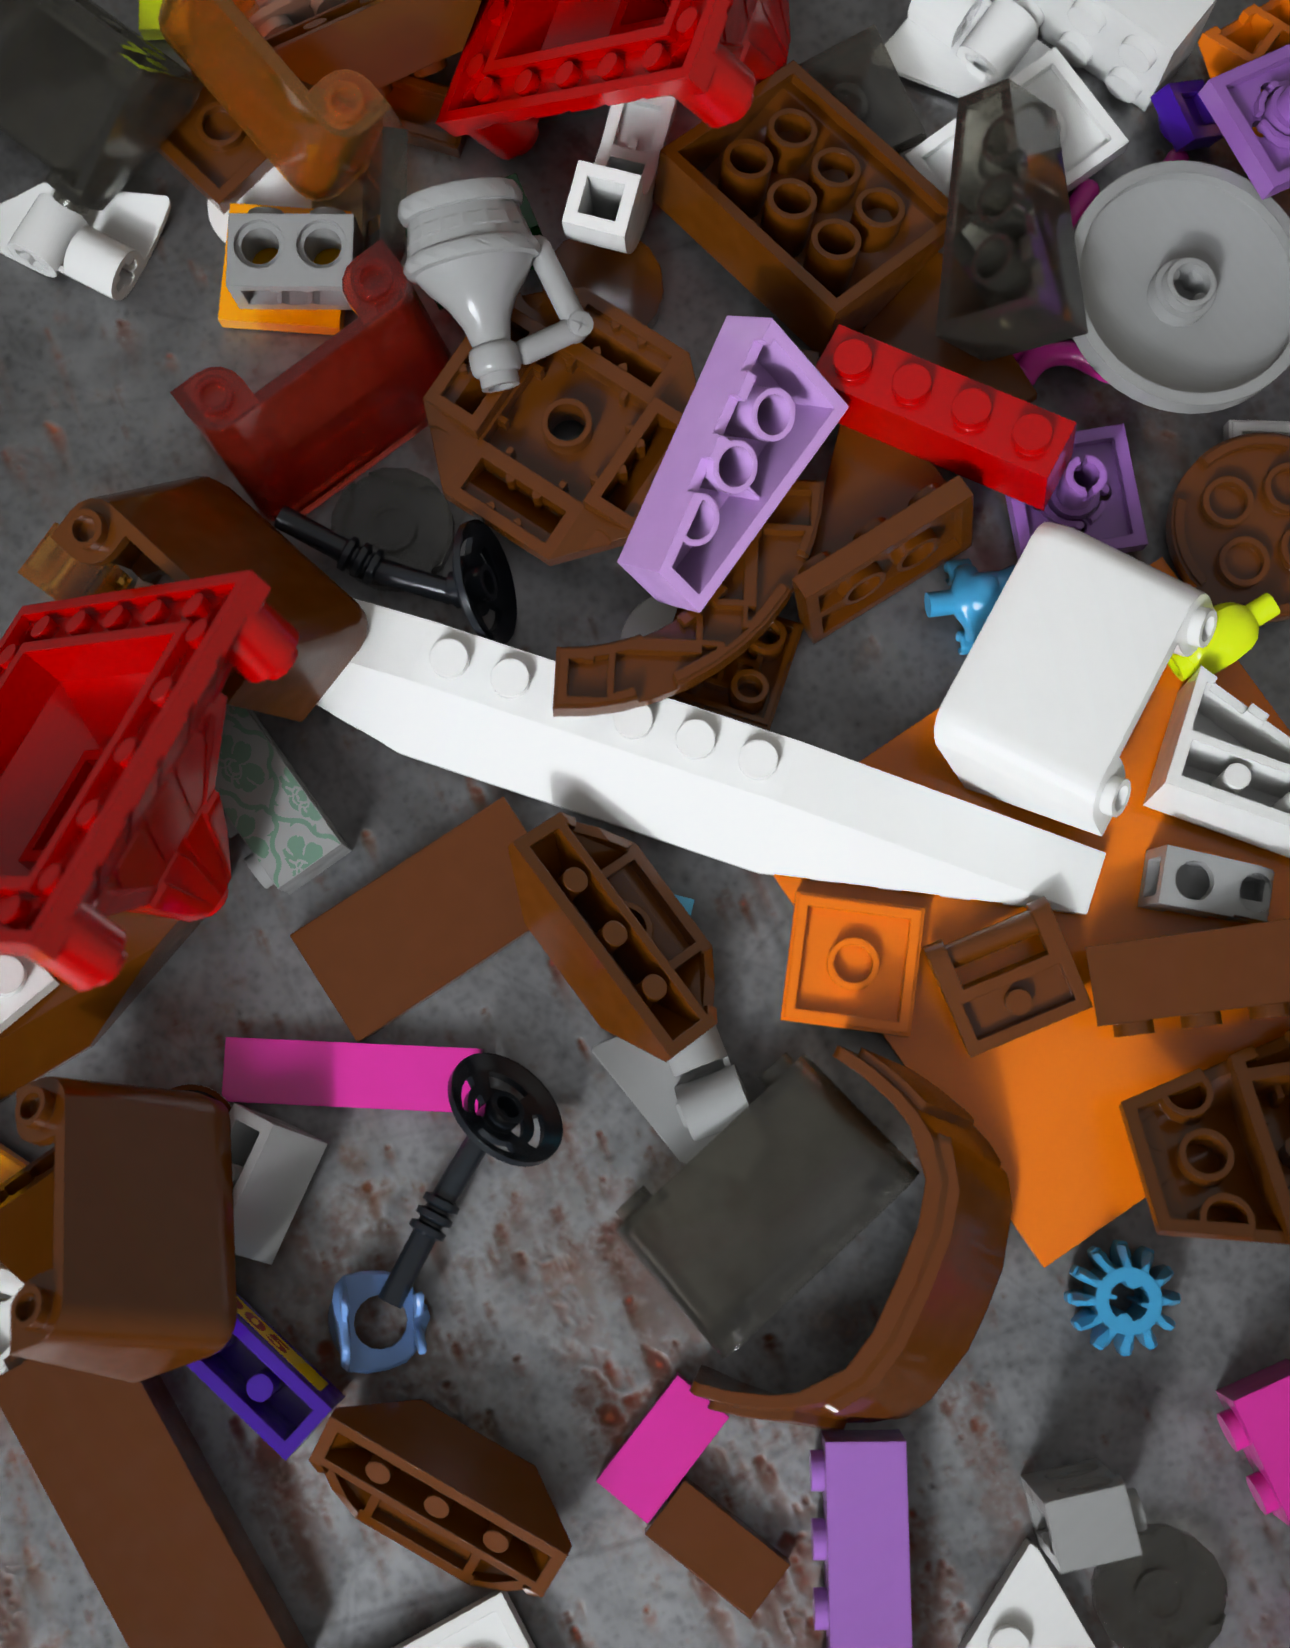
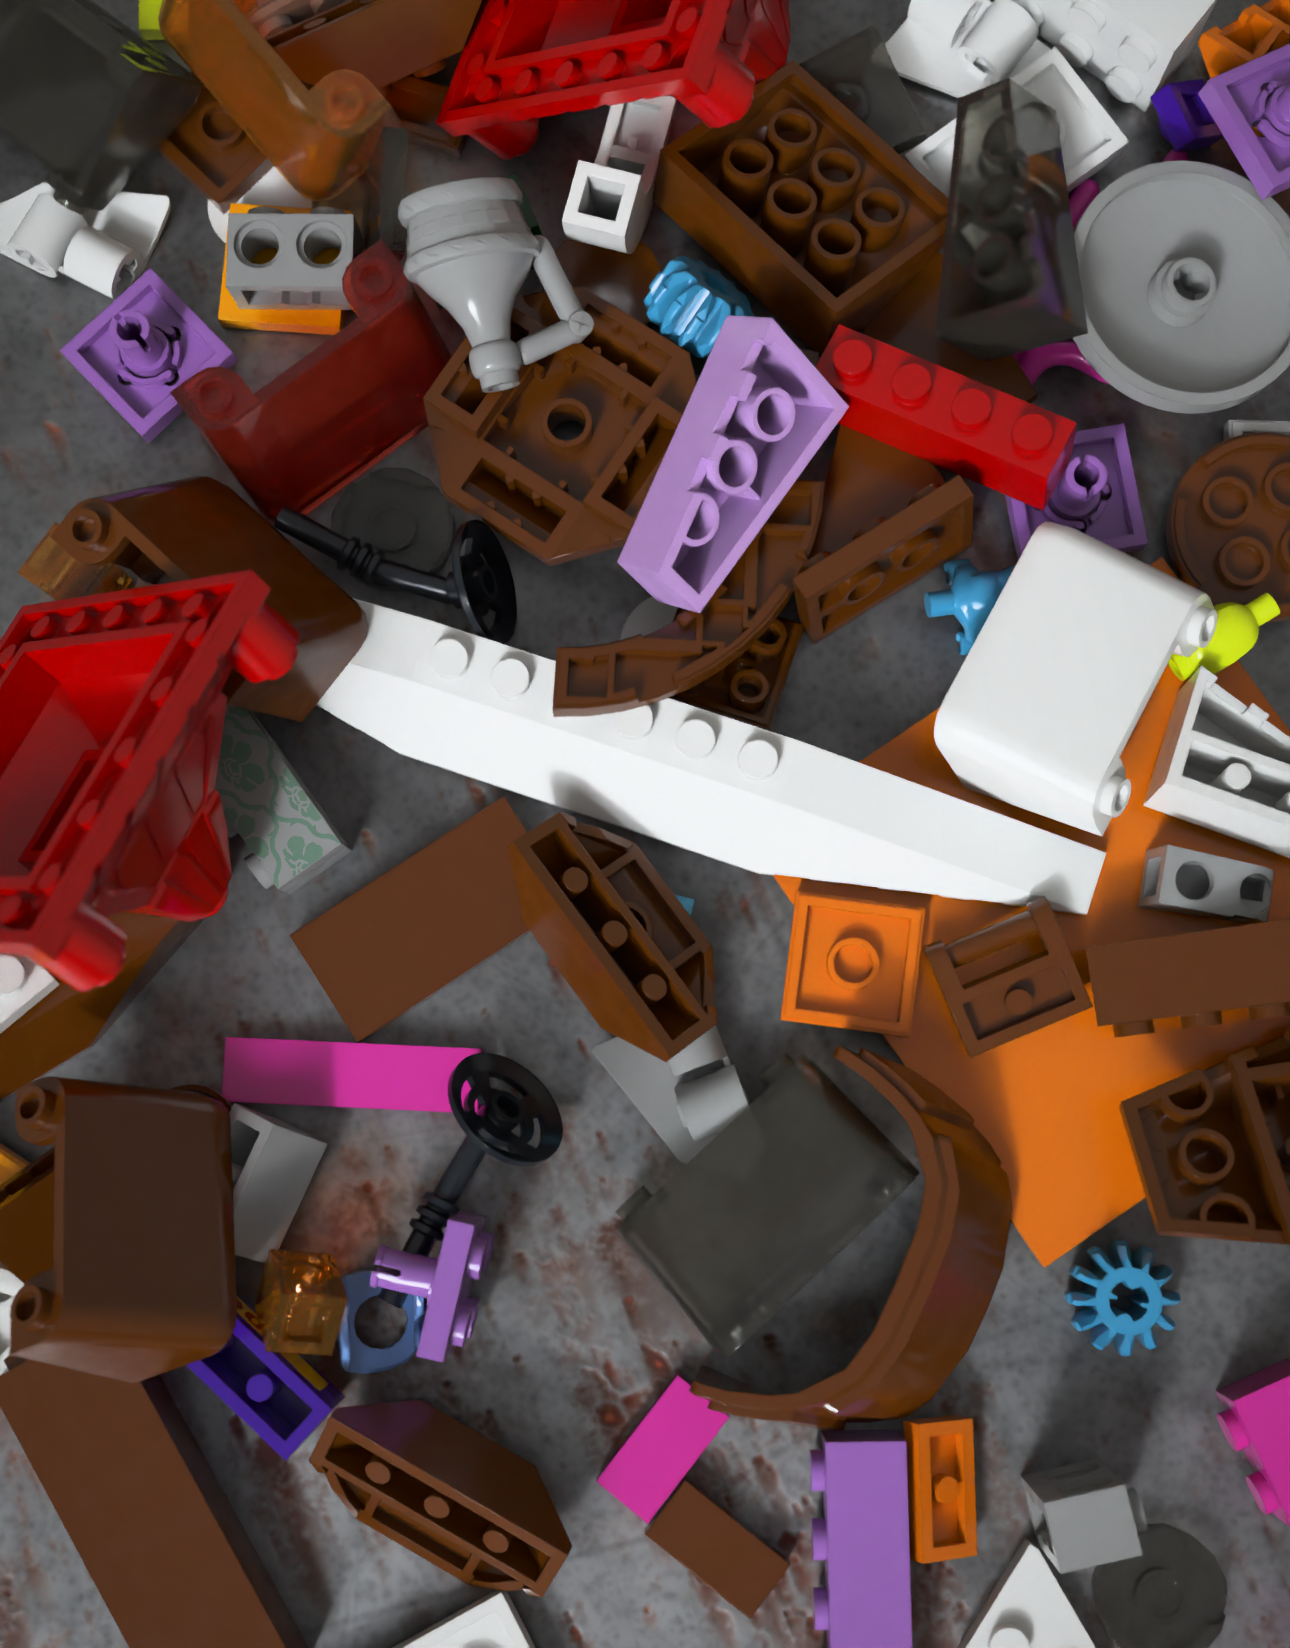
(134, 339): none -> medium lavender plate
(300, 1302): none -> clear orange brick
(442, 1281): none -> medium lavender plate
(692, 304): none -> dark azure gear
(941, 1488): none -> orange plate

